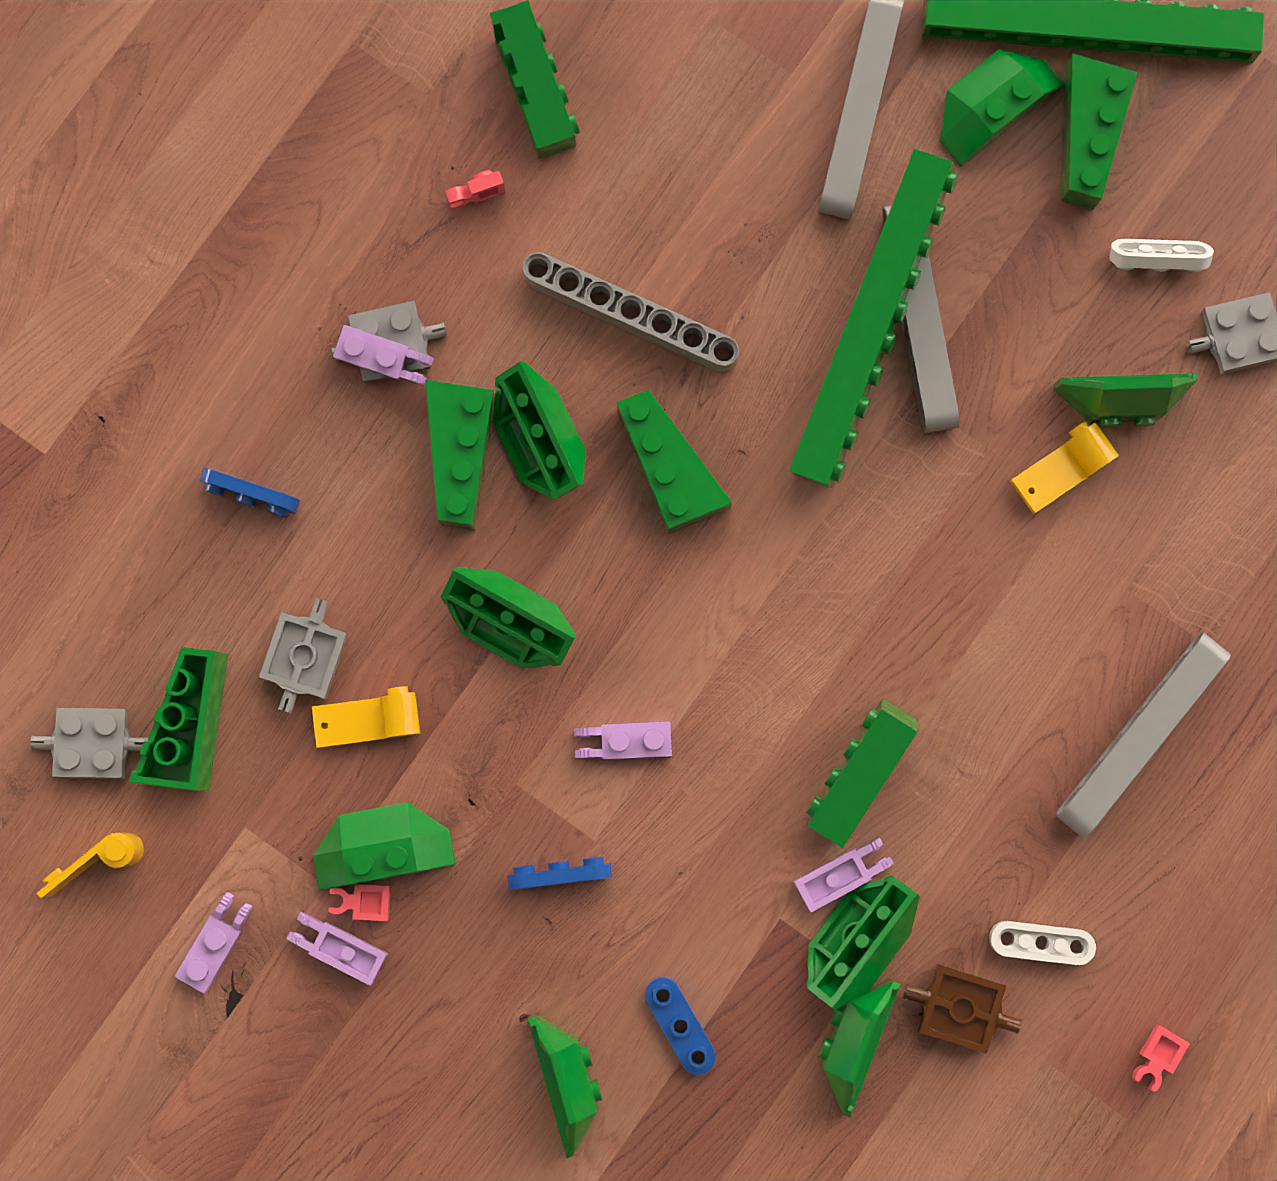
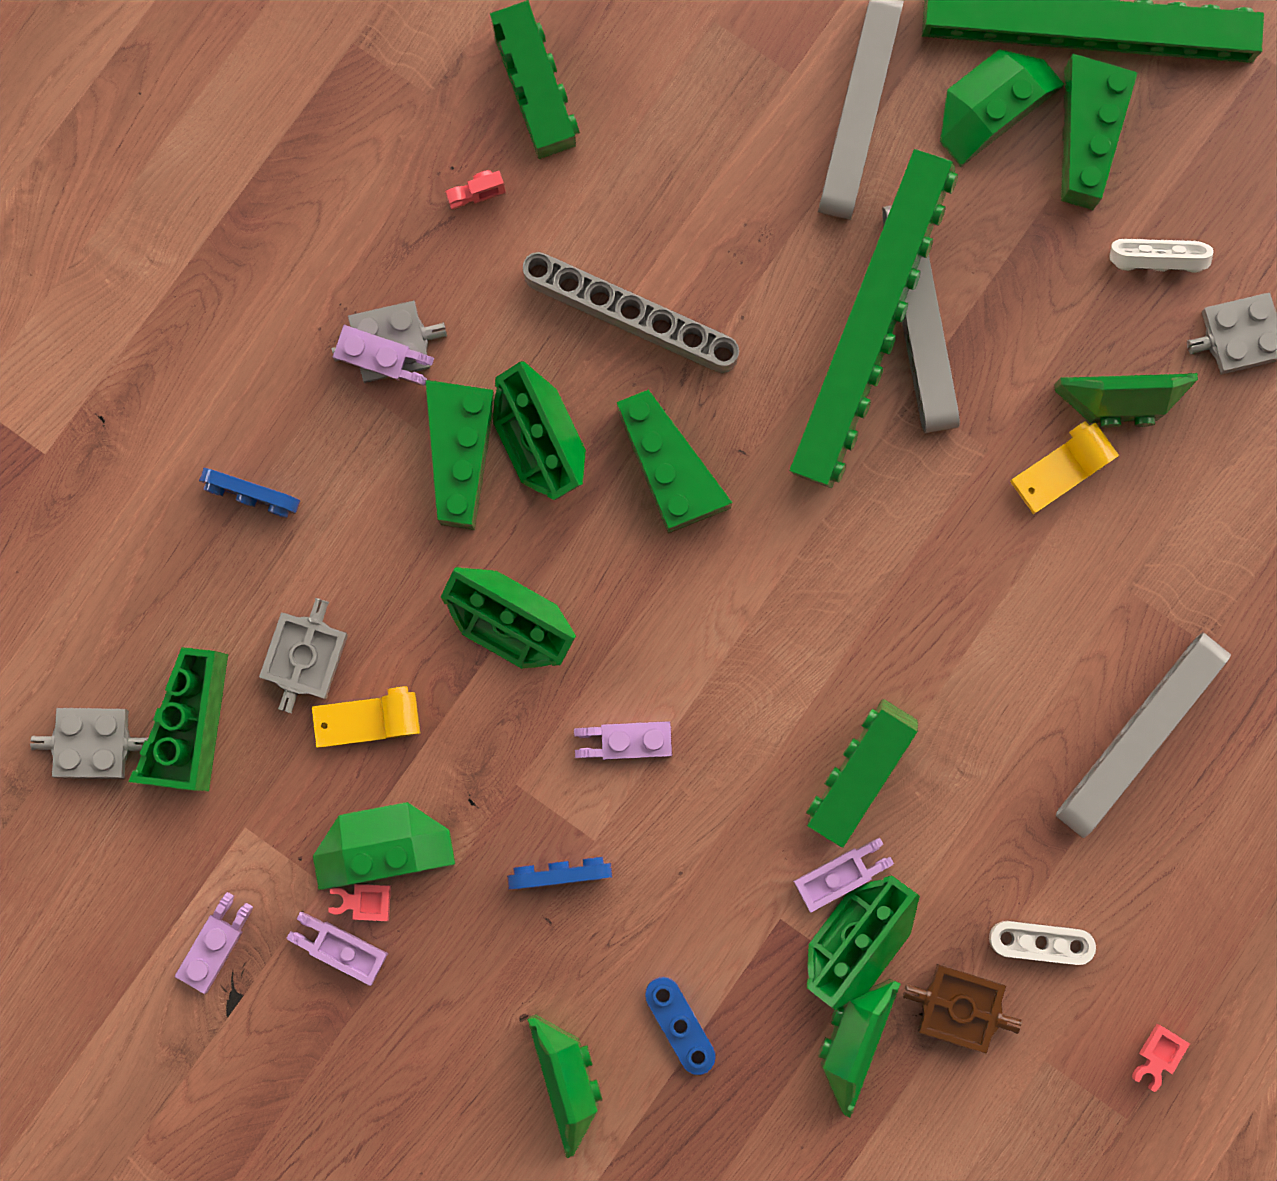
(114, 850): yellow door -> none

